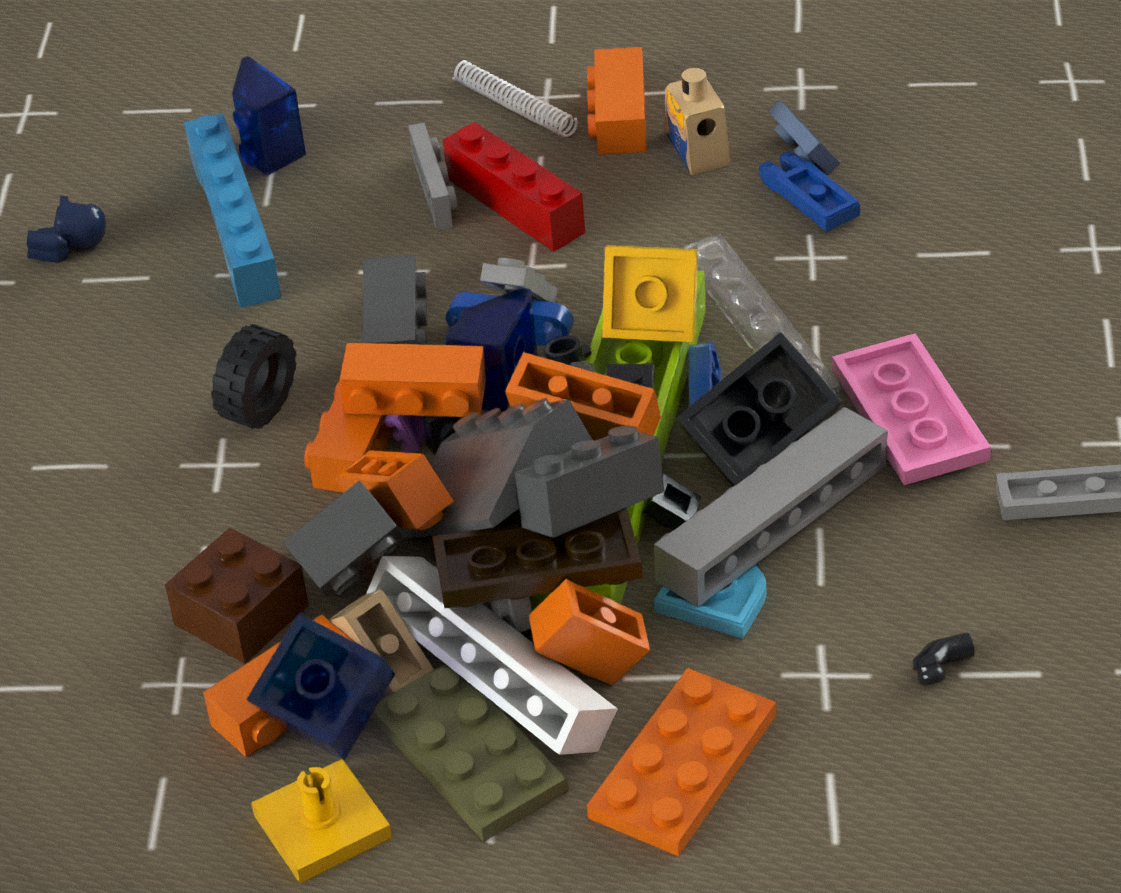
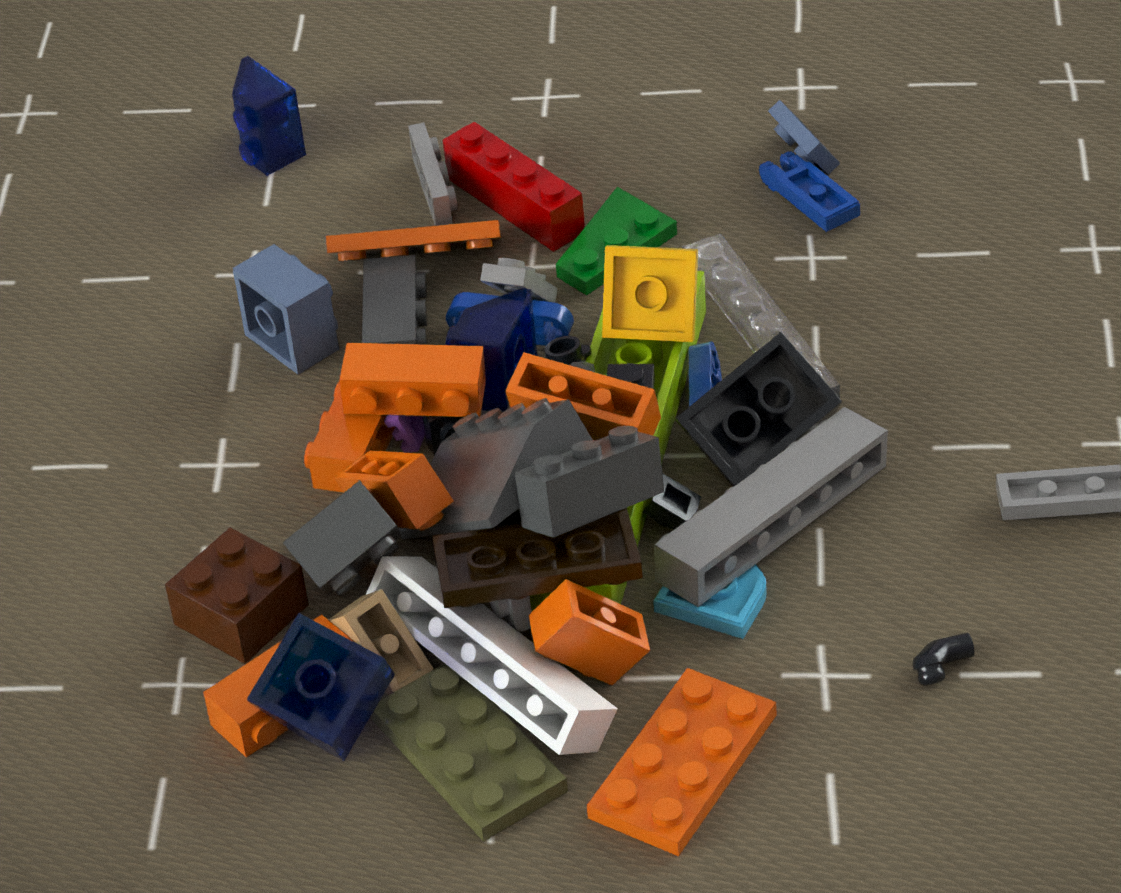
(74, 227): dark blue piece -> none
(233, 210): dark azure arch -> none
(253, 376): black tyre -> none
(286, 308): none -> sand blue brick
(321, 820): yellow tile -> none
(397, 241): none -> orange plate
(554, 111): white piece -> none
(617, 101): orange brick -> none
(619, 222): none -> green wing
(692, 106): tan torso -> none
(910, 397): bright pink plate -> none

